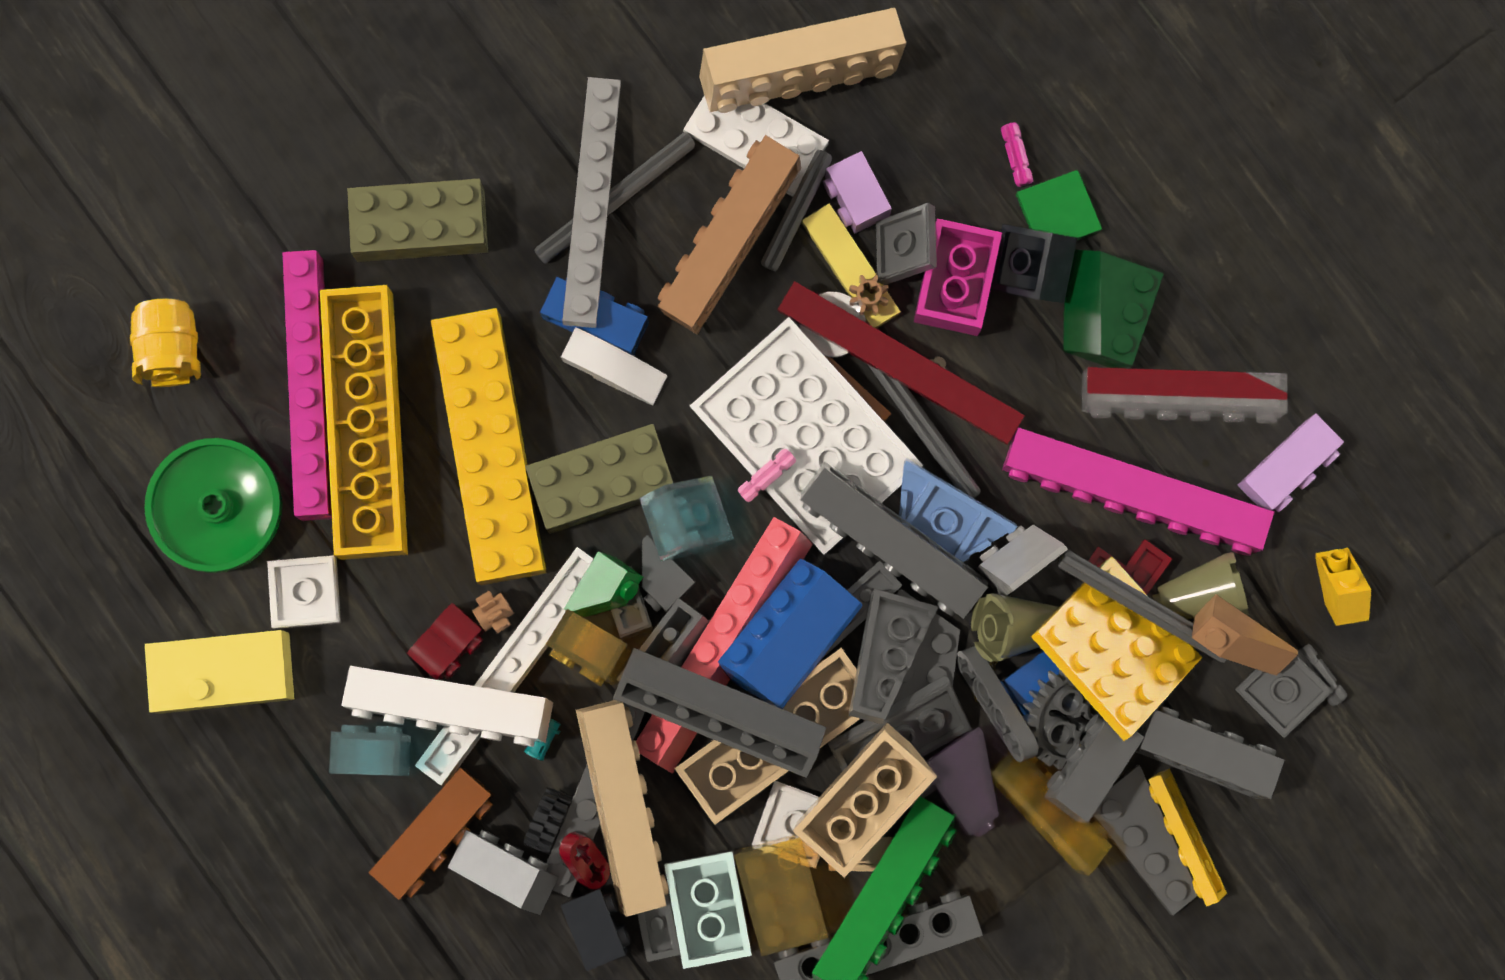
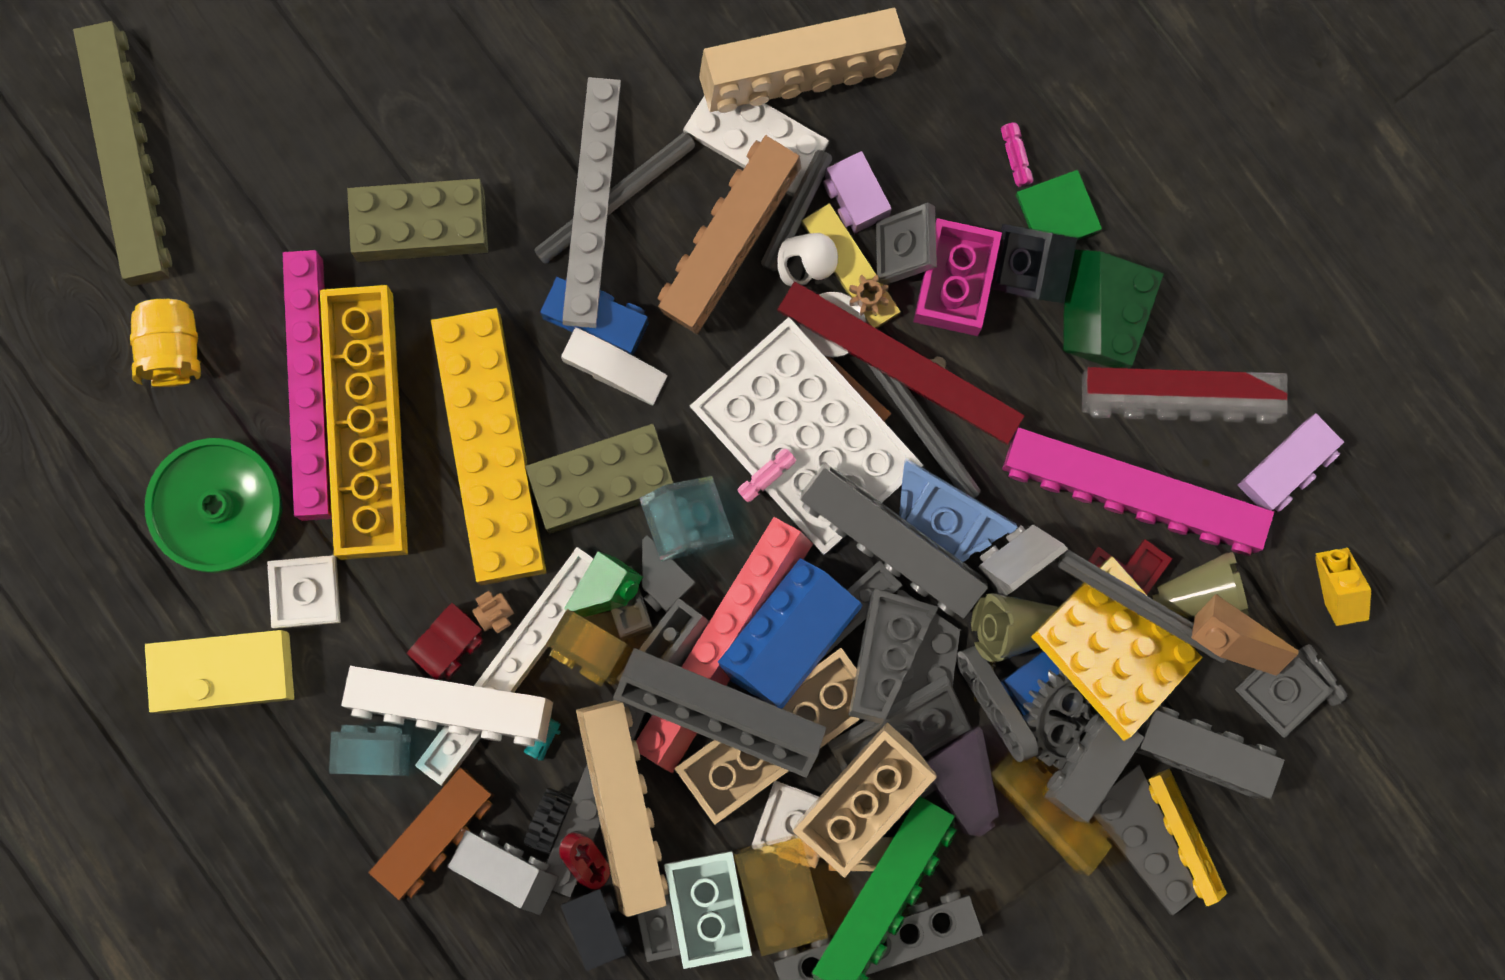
(122, 153): none -> olive brick
(817, 254): none -> white helmet

